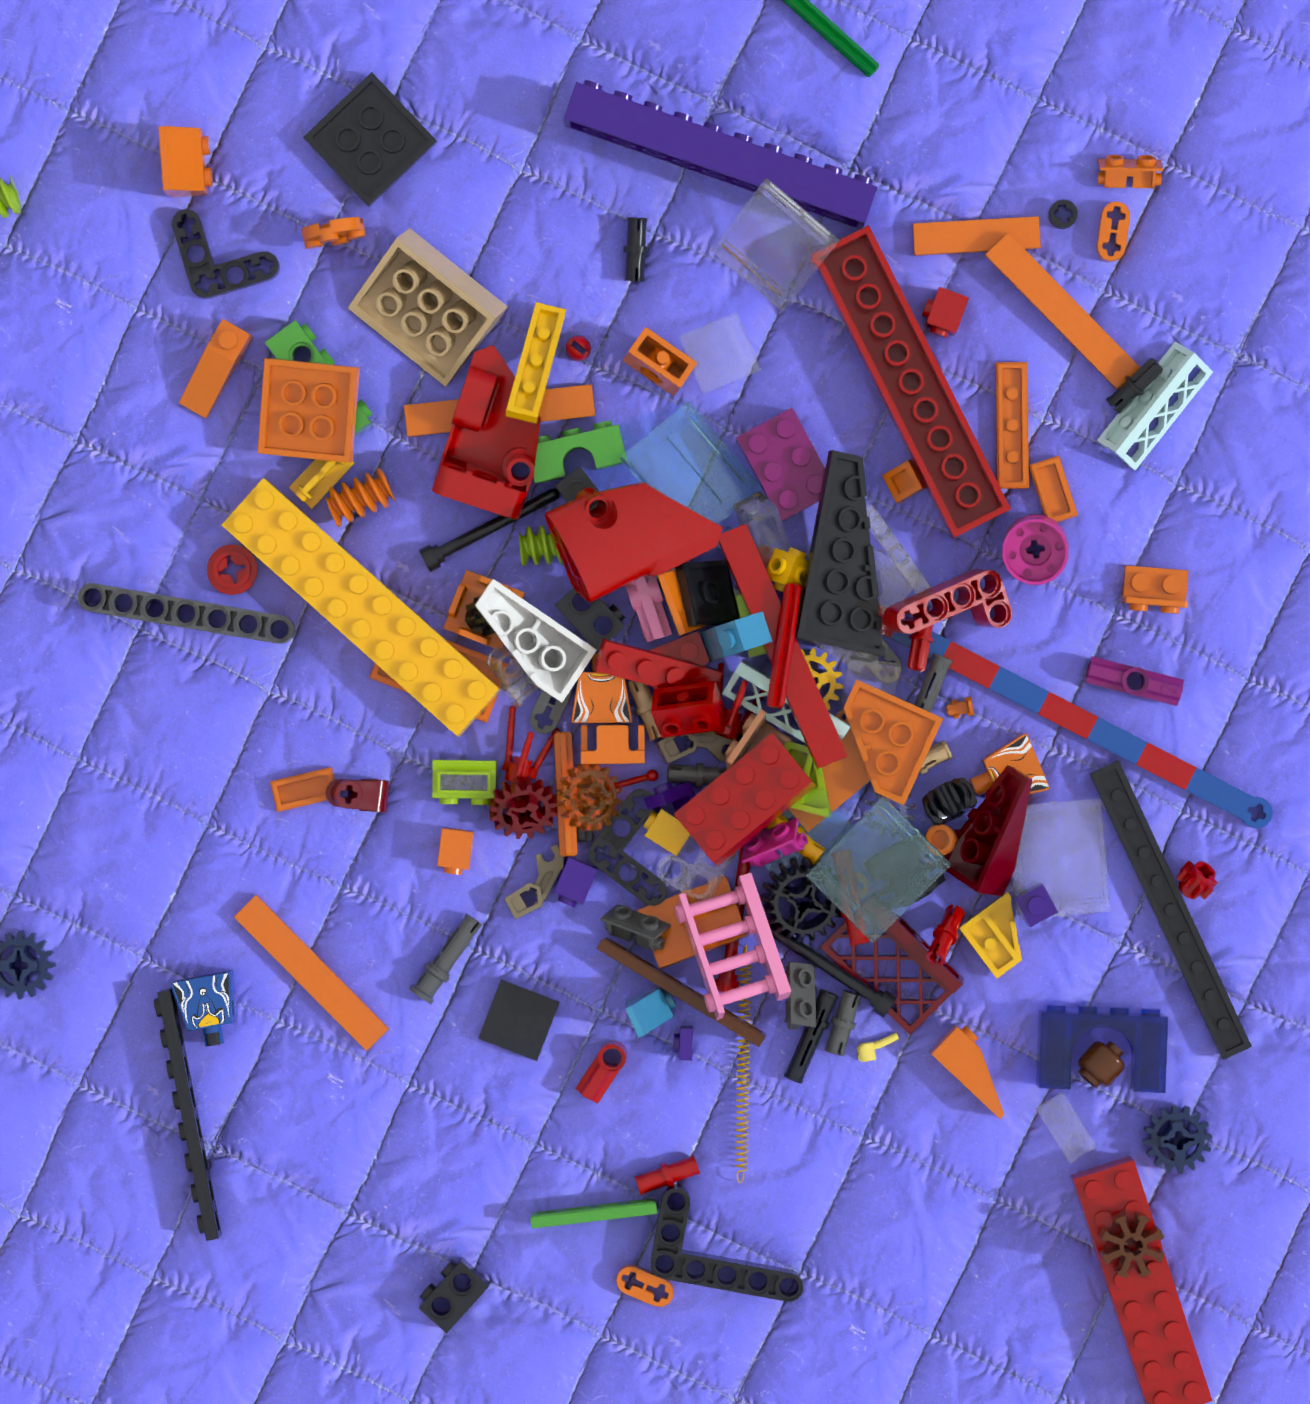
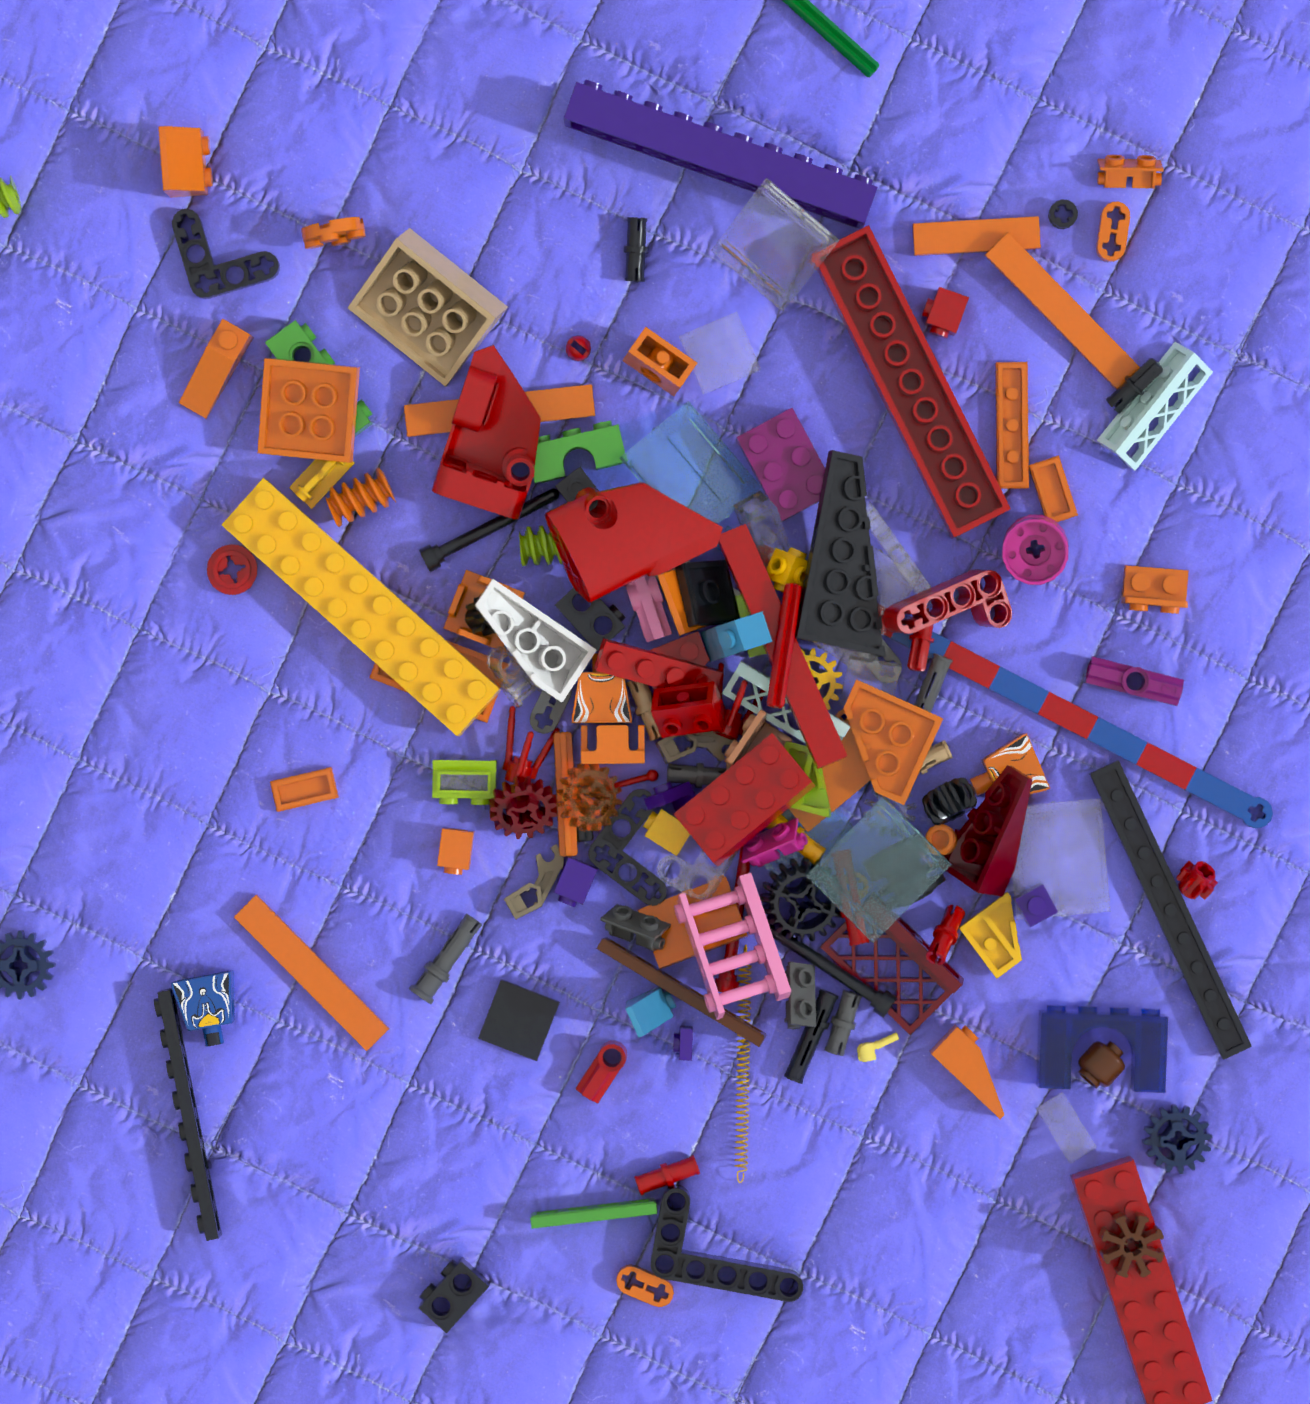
(171, 610): dark grey beam -> none
(362, 794): dark red piece -> none
(370, 139): black plate -> none
(535, 362): yellow plate -> none
(904, 481): orange plate -> none
(957, 708): orange piece -> none

